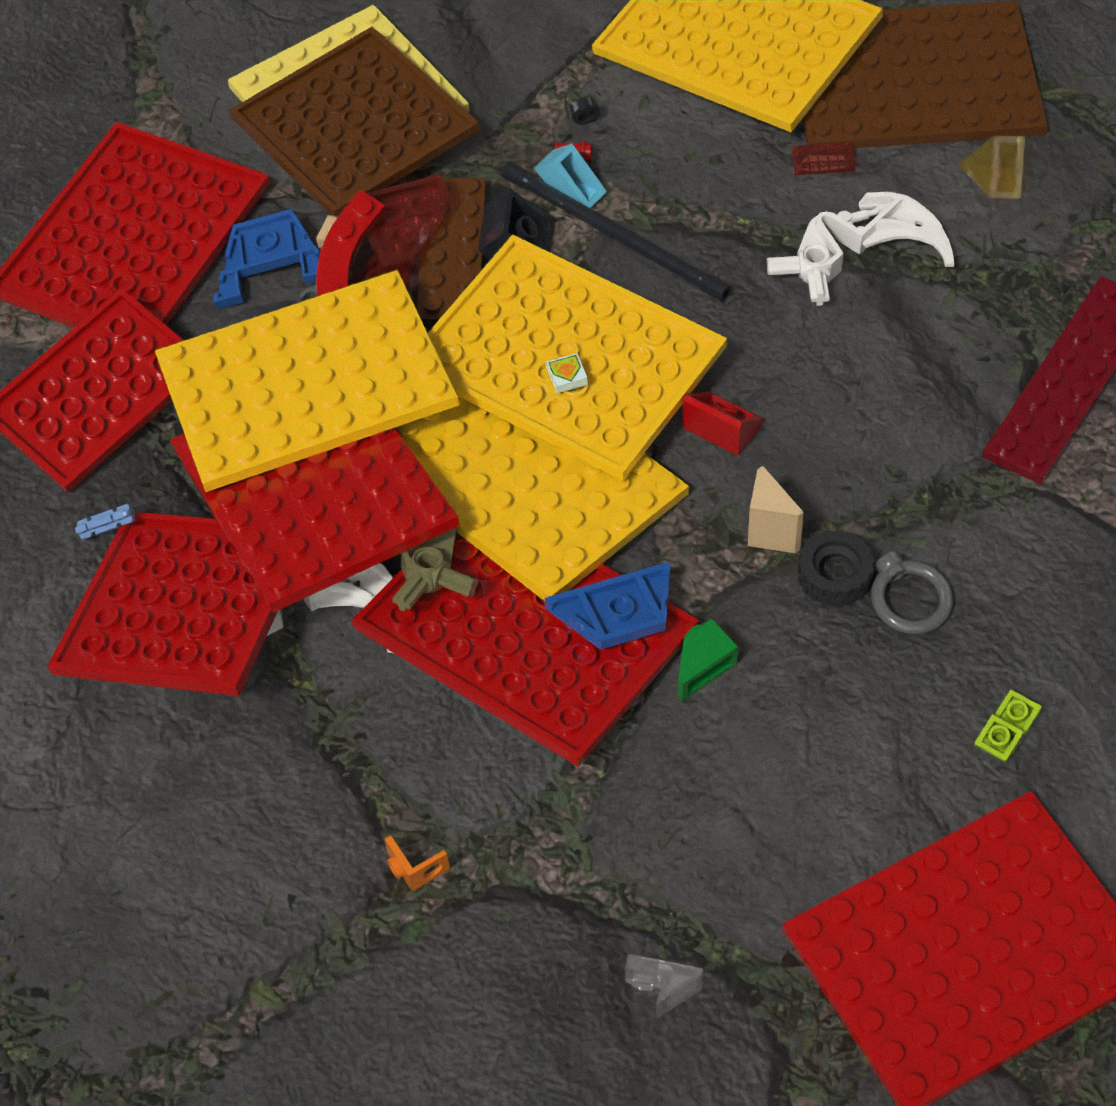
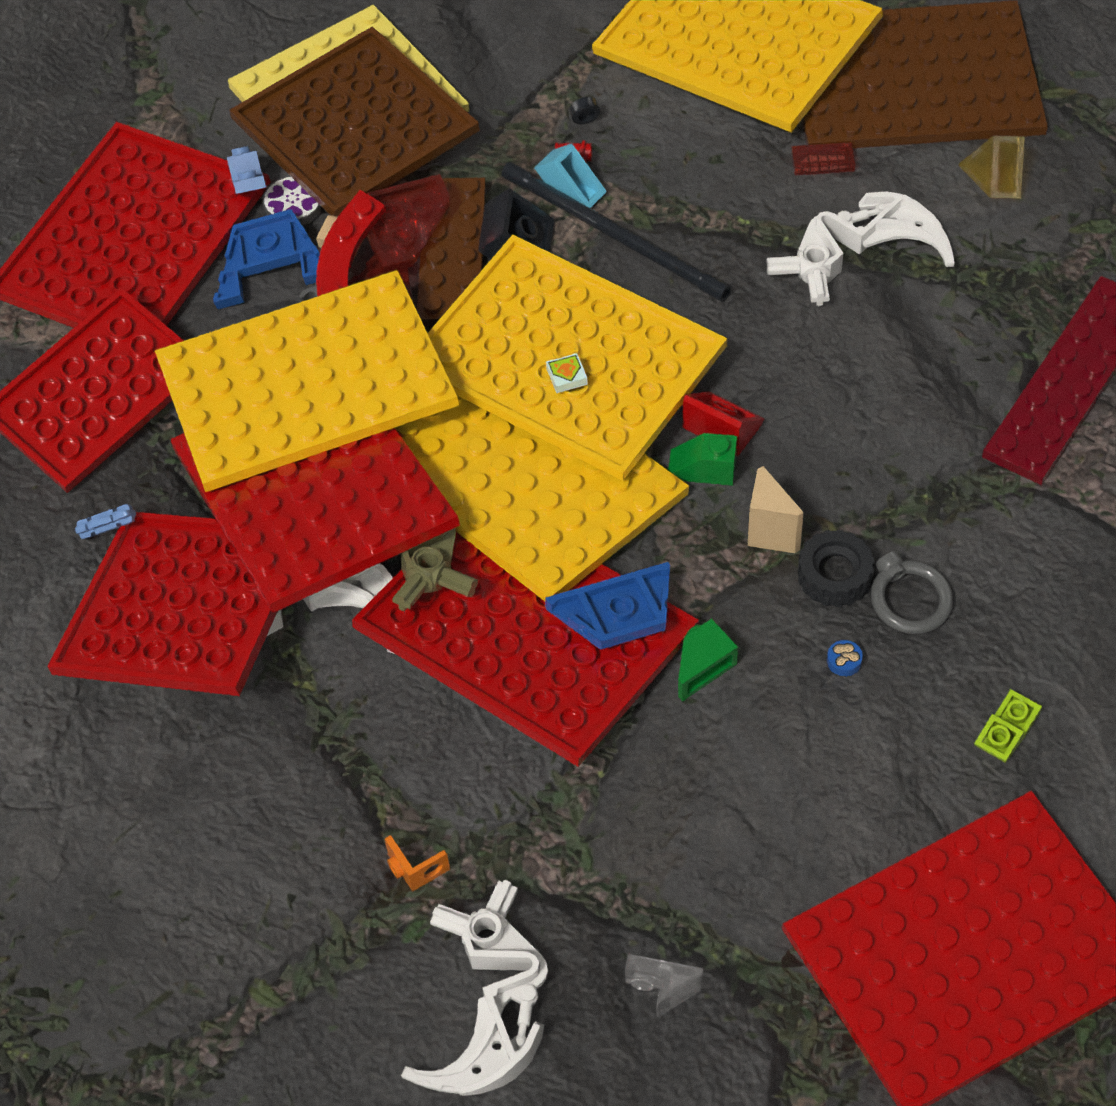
(245, 170): none -> medium blue slope
(287, 195): none -> tile
(501, 951): none -> white piece
(705, 459): none -> green slope
(844, 658): none -> tile

